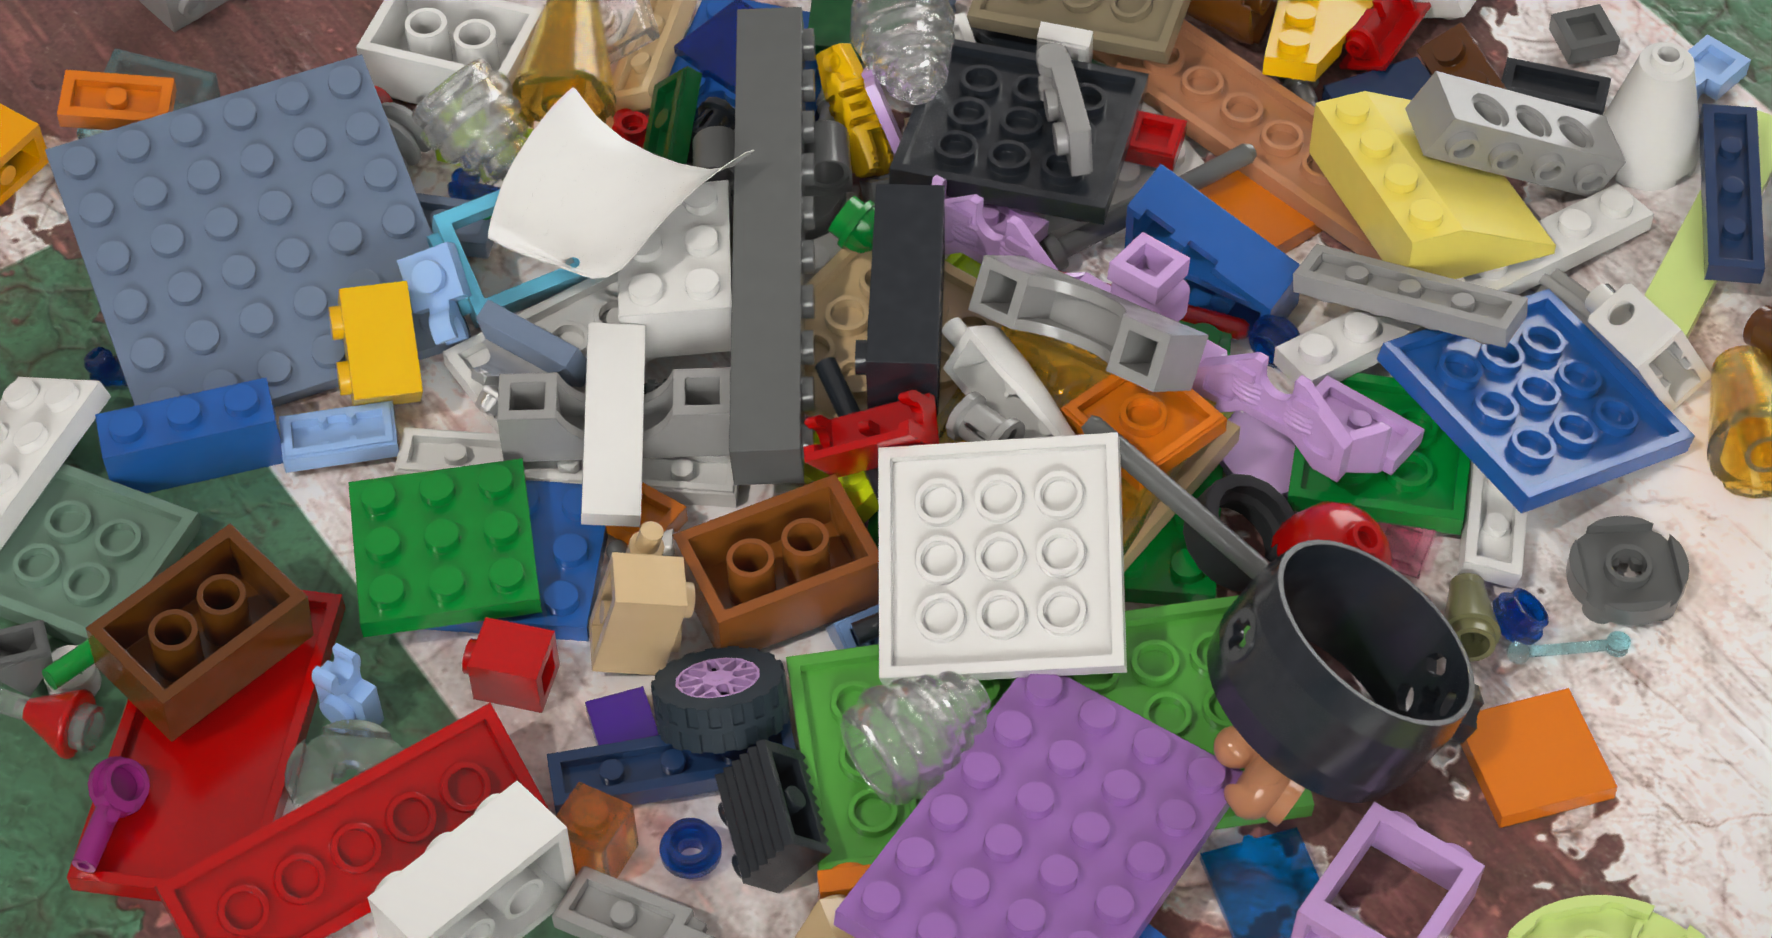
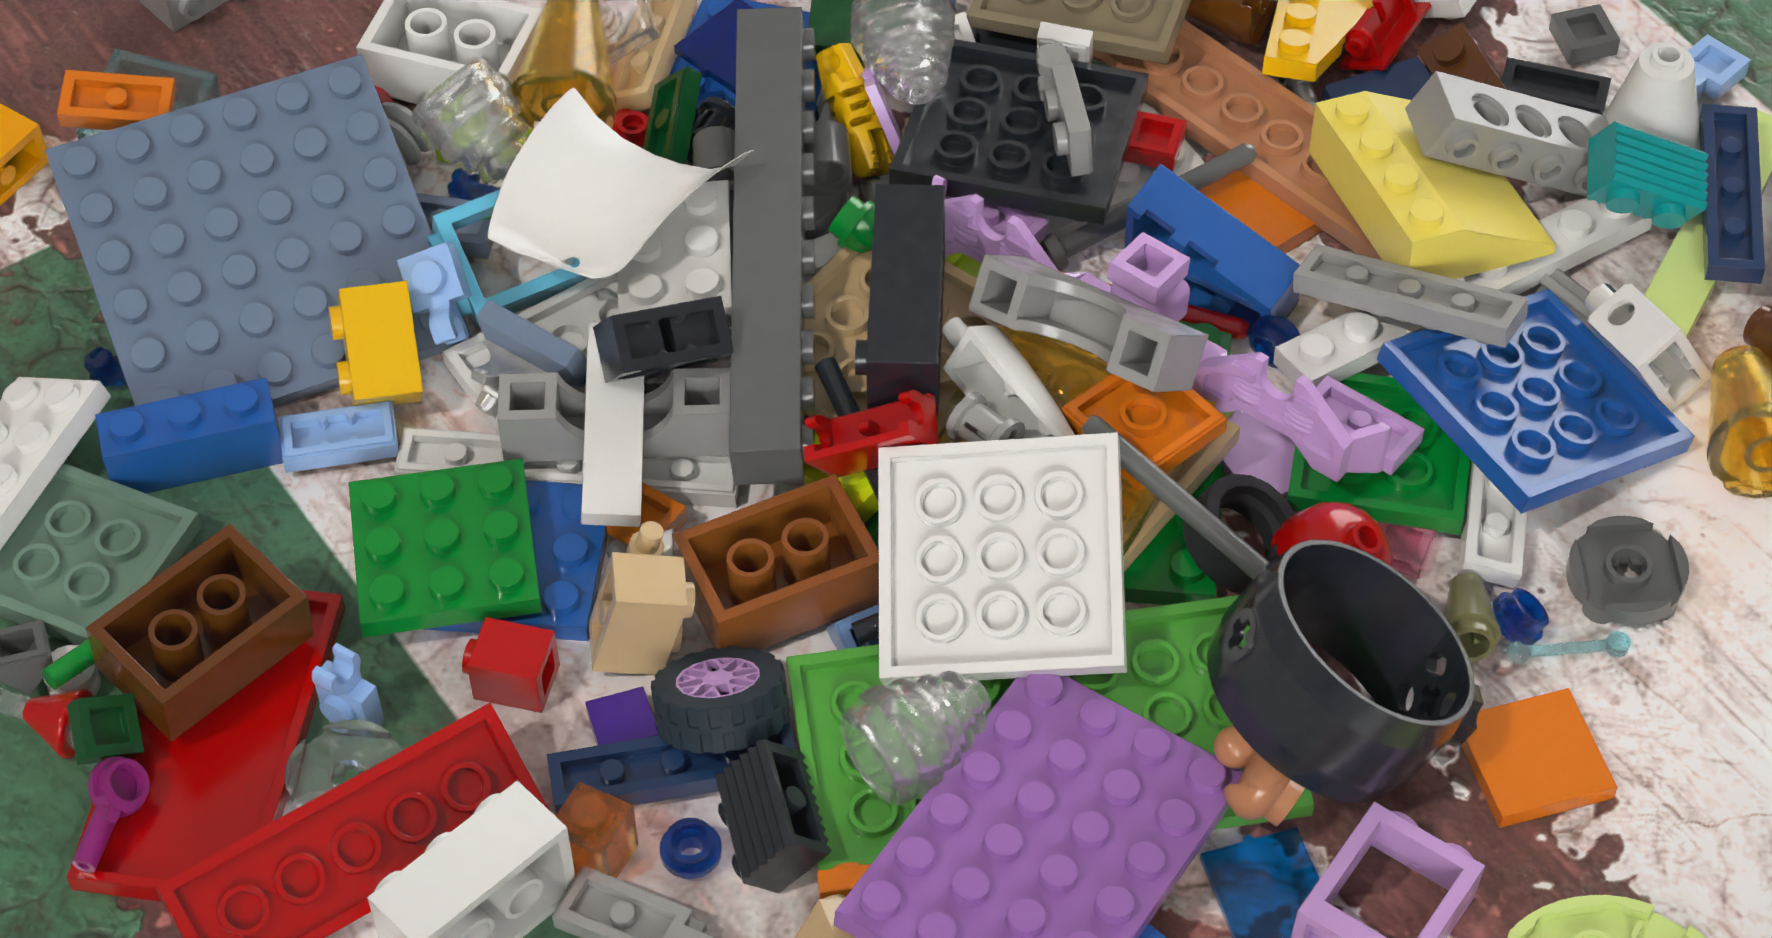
(105, 728): none -> dark green plate
(663, 339): none -> black brick
(1646, 175): none -> teal brick

